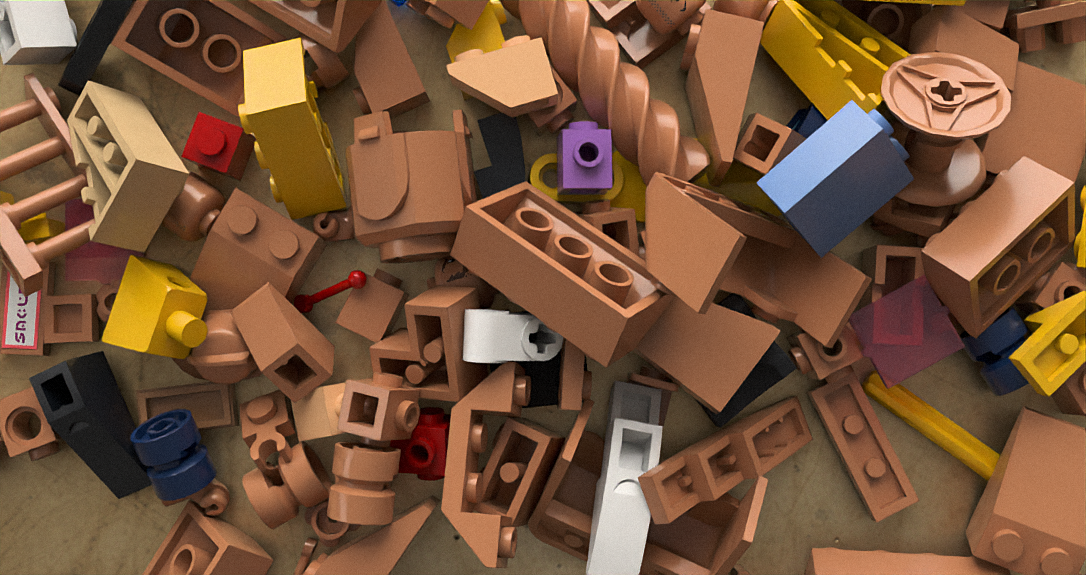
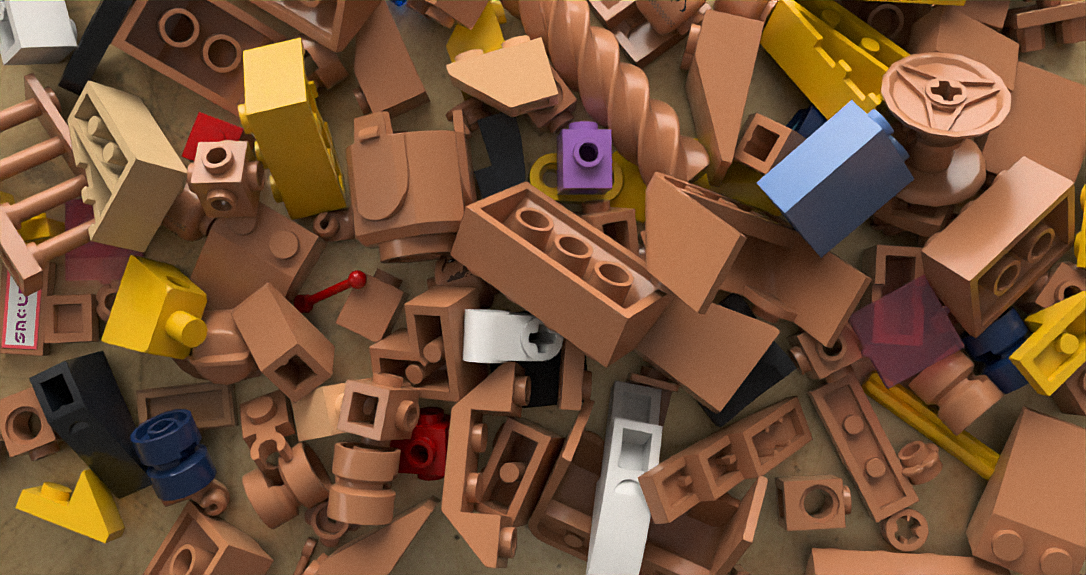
(87, 511): none -> yellow slope
(226, 179): none -> nougat brick
(473, 110): none -> nougat bush
(791, 496): none -> nougat brick
(918, 529): none -> nougat bush
(920, 462): none -> nougat plate
(956, 391): none -> nougat wheel

